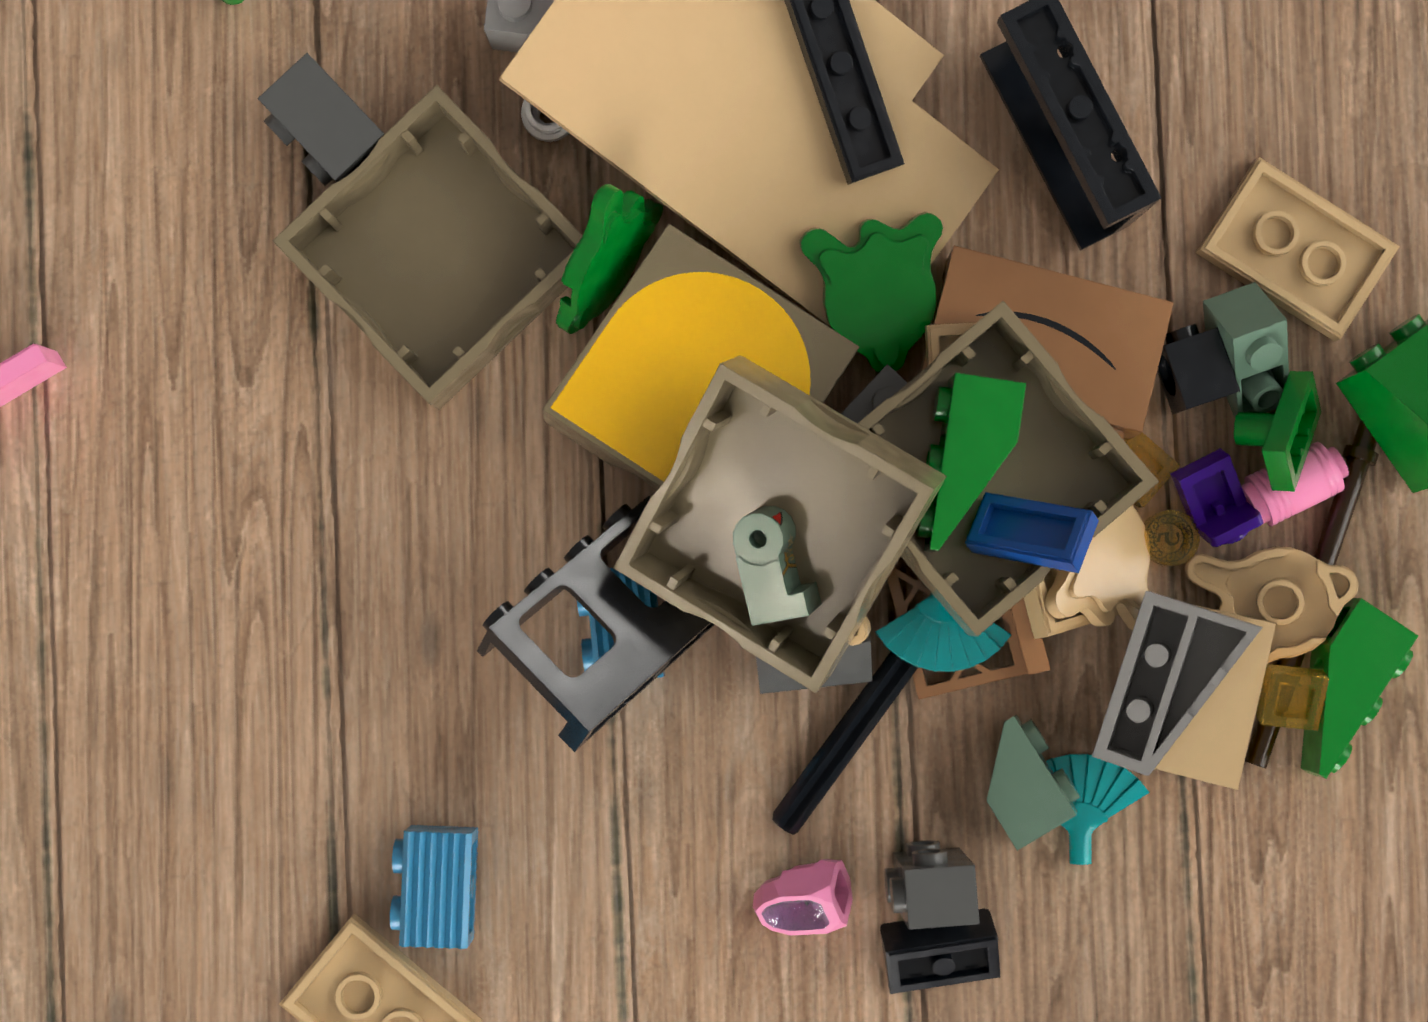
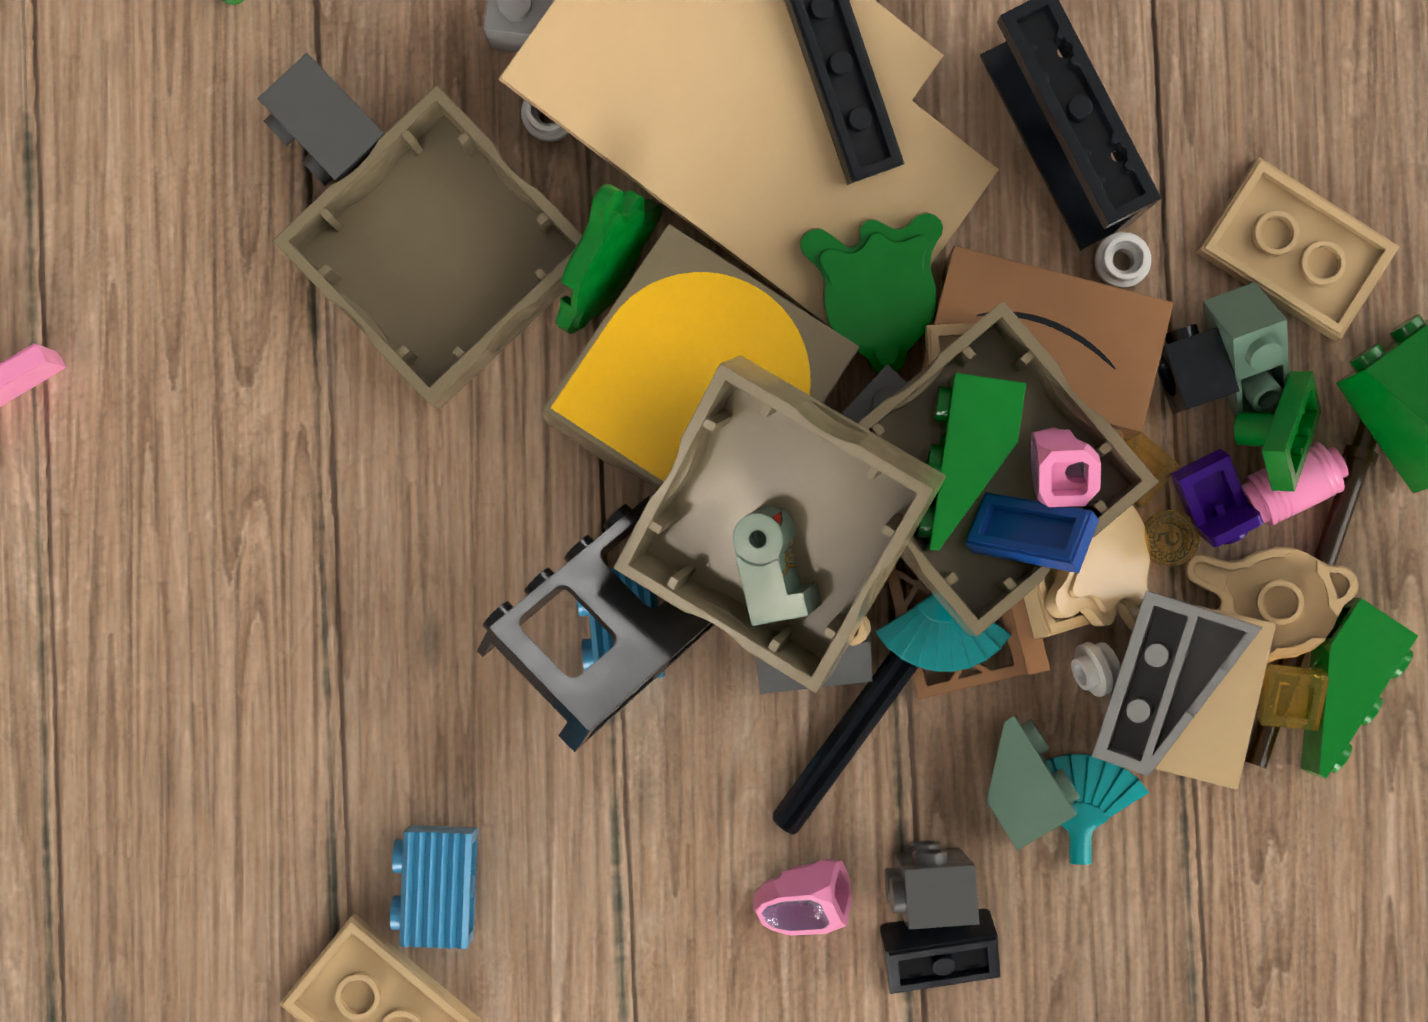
(1063, 468): none -> bright pink rock
(1095, 667): none -> white plate
(1137, 252): none -> white plate

